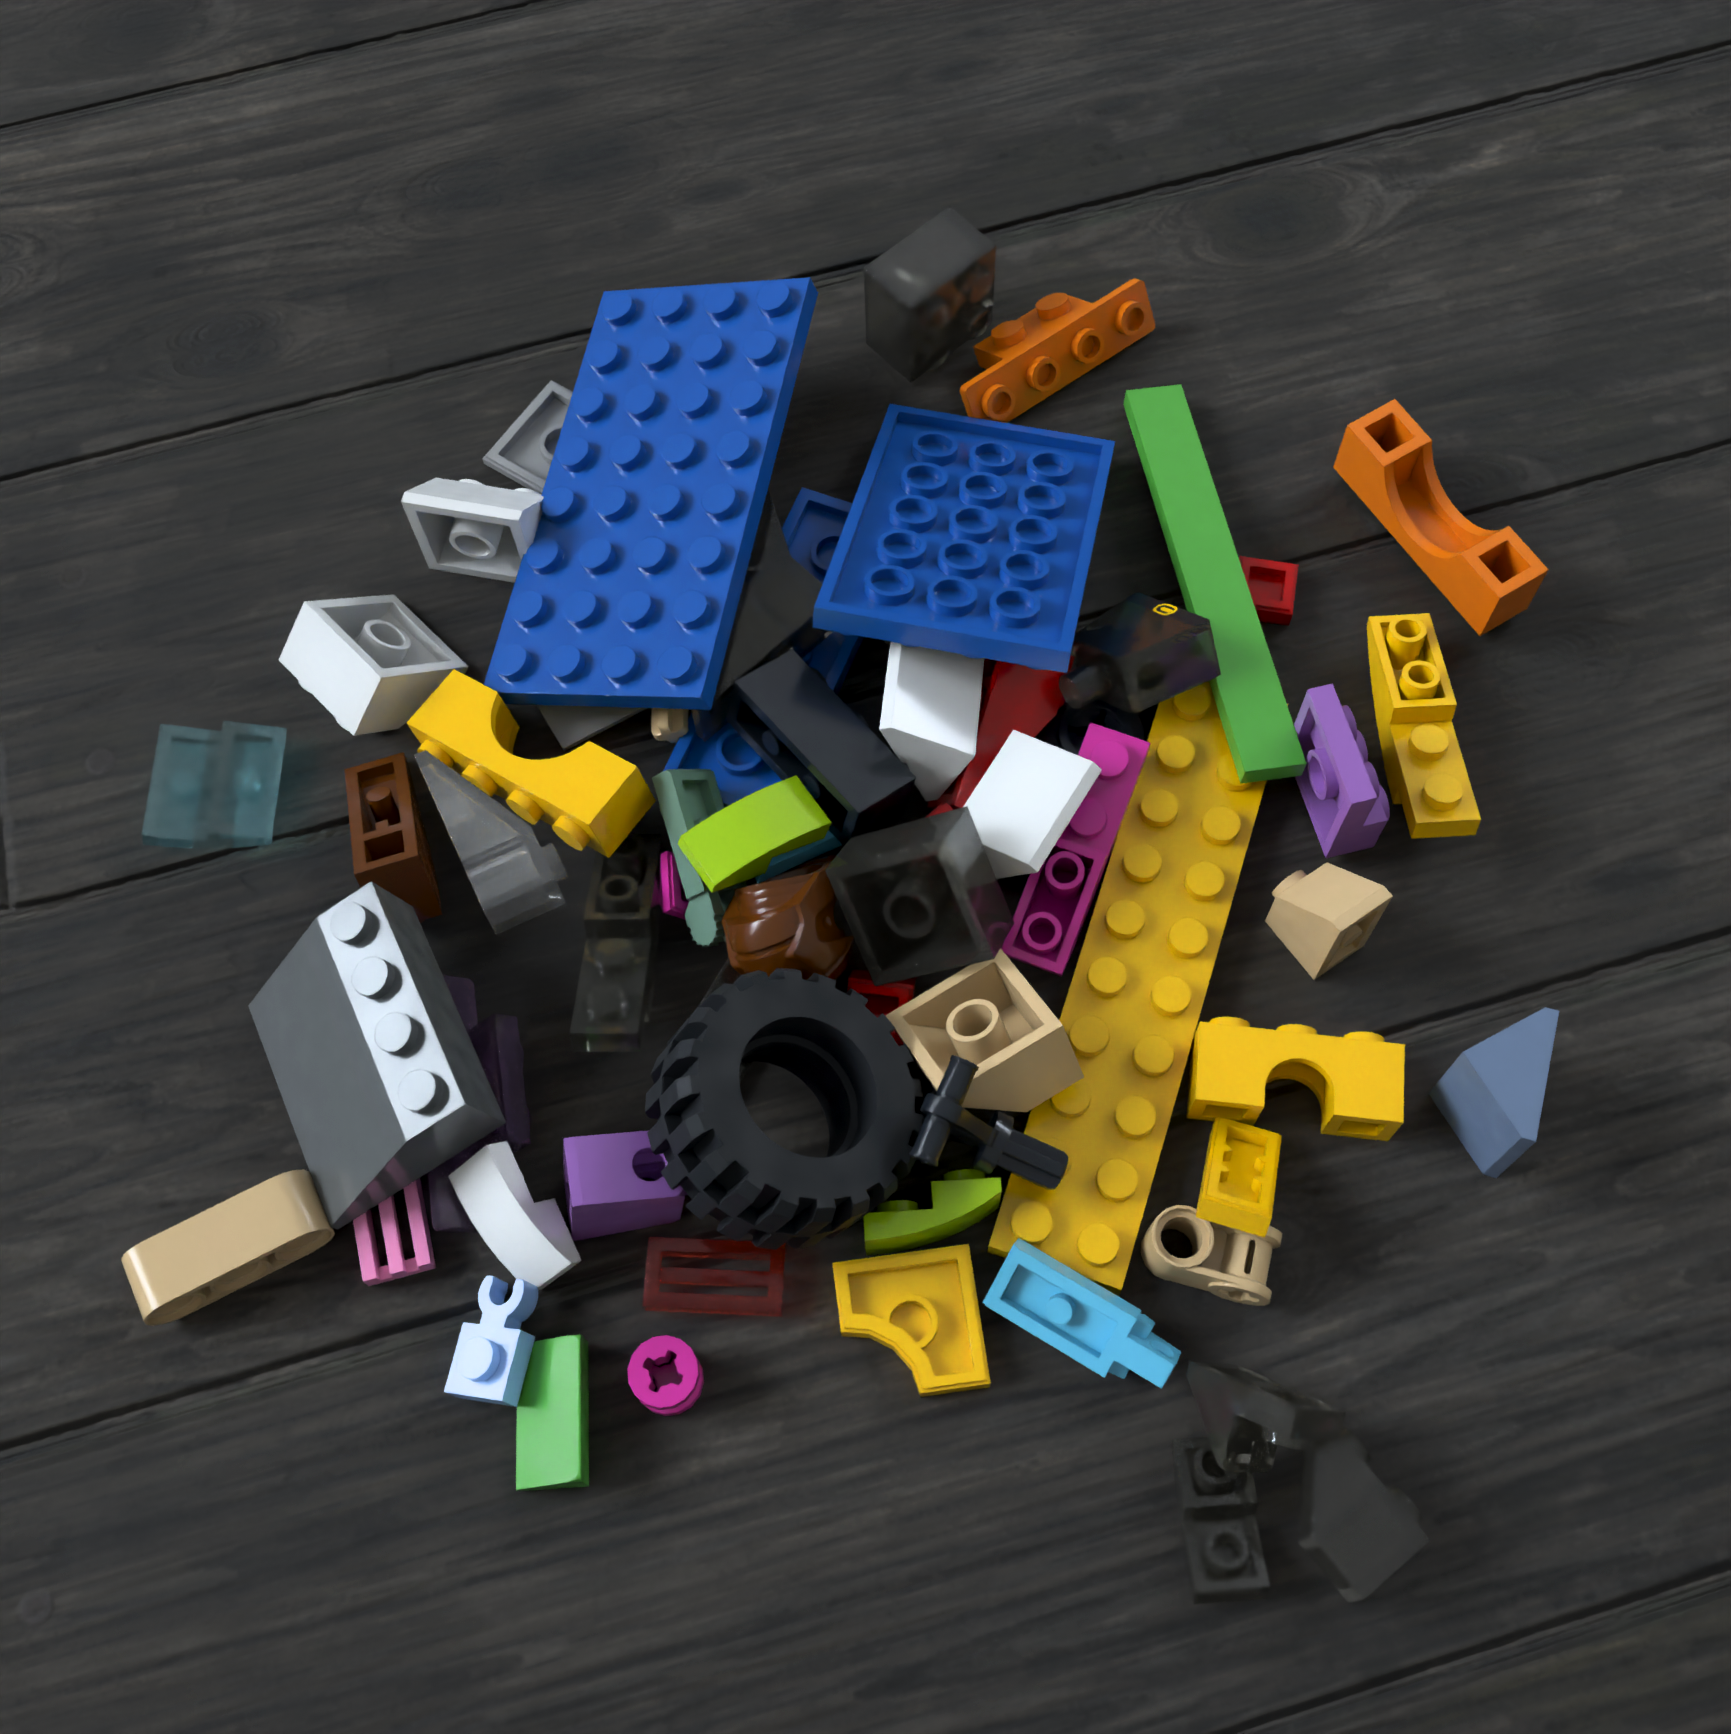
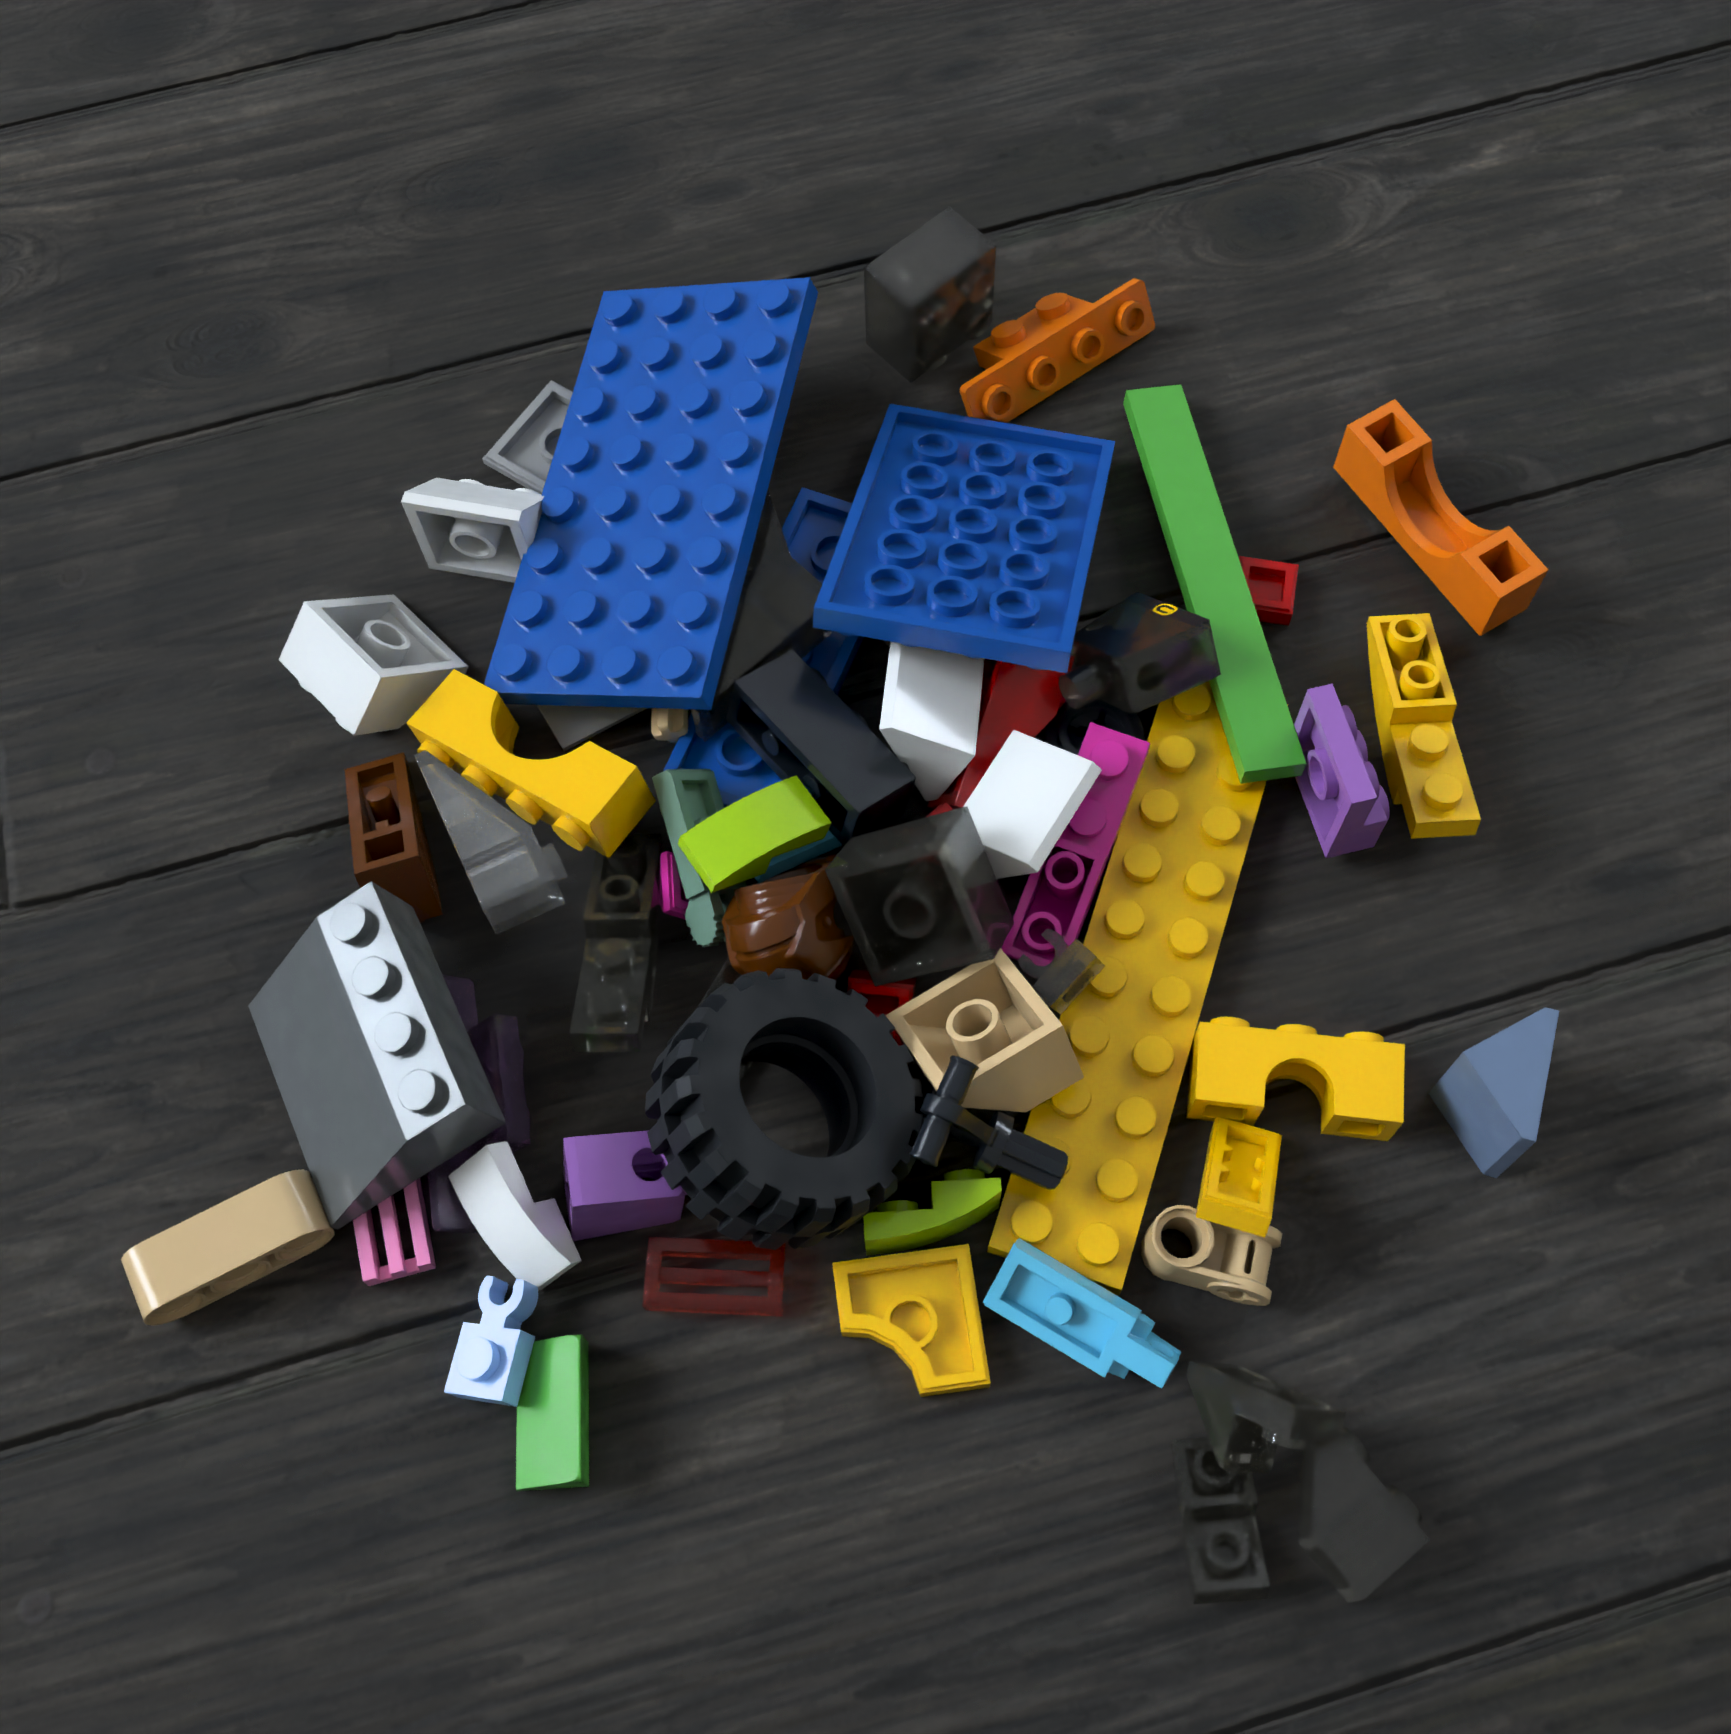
(214, 786): clear light blue slope -> none
(677, 1383): dark pink wheel -> none
(1066, 975): none -> clear smoke tile
(1325, 915): tan slope -> none

